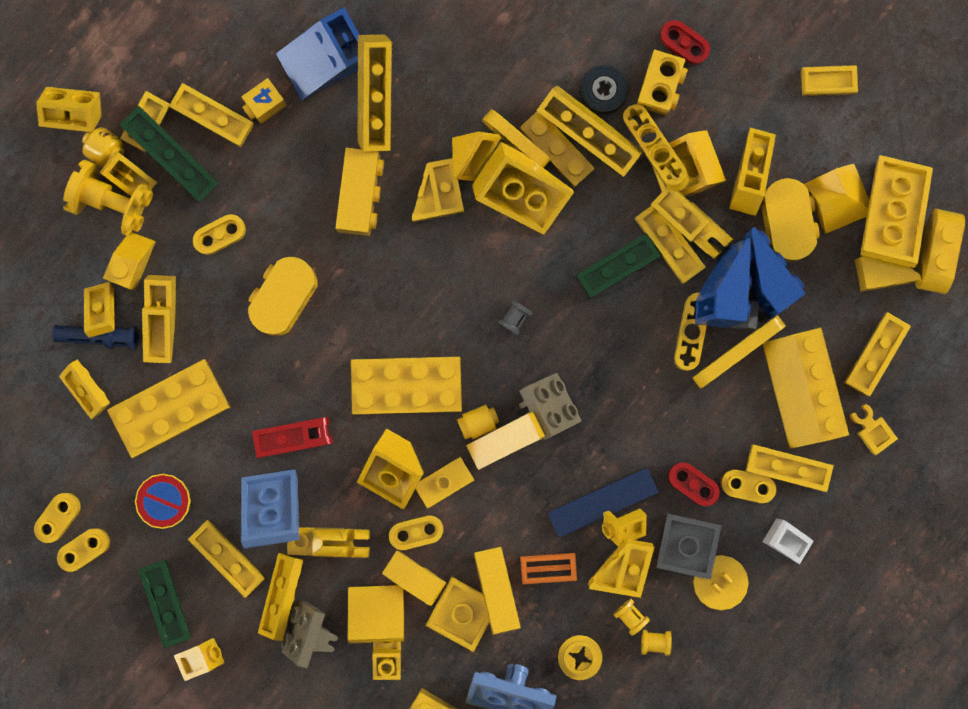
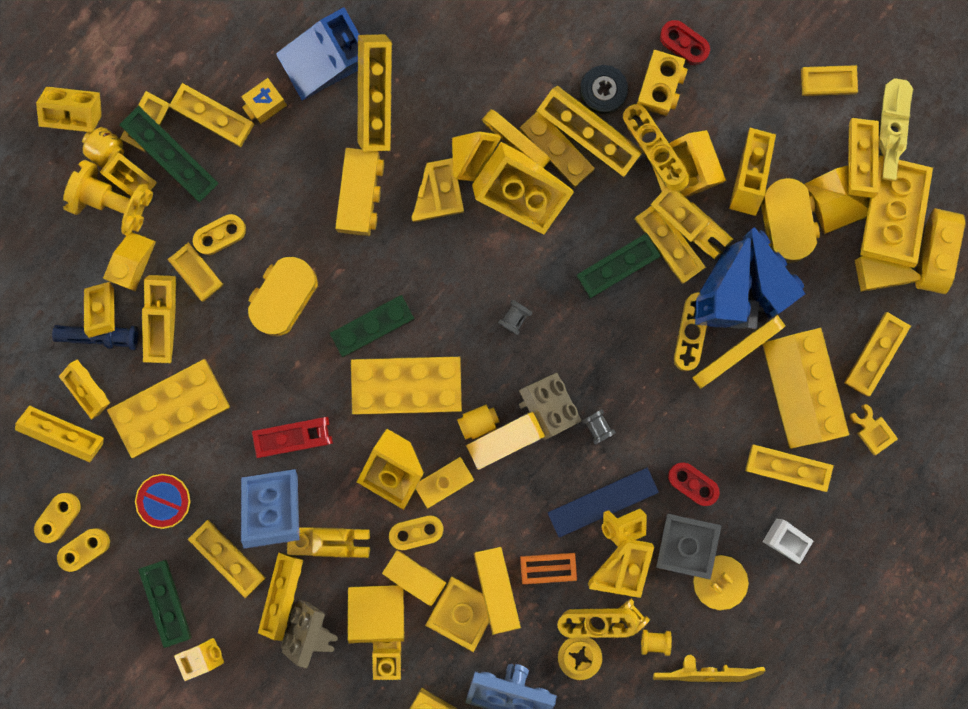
(59, 433): none -> yellow plate
(195, 272): none -> yellow tile
(372, 326): none -> dark green plate
(598, 427): none -> dark grey bush
(617, 630): none -> yellow beam
(709, 674): none -> yellow piece
(748, 486): yellow plate -> none
(863, 157): none -> yellow plate
(897, 114): none -> light yellow piece

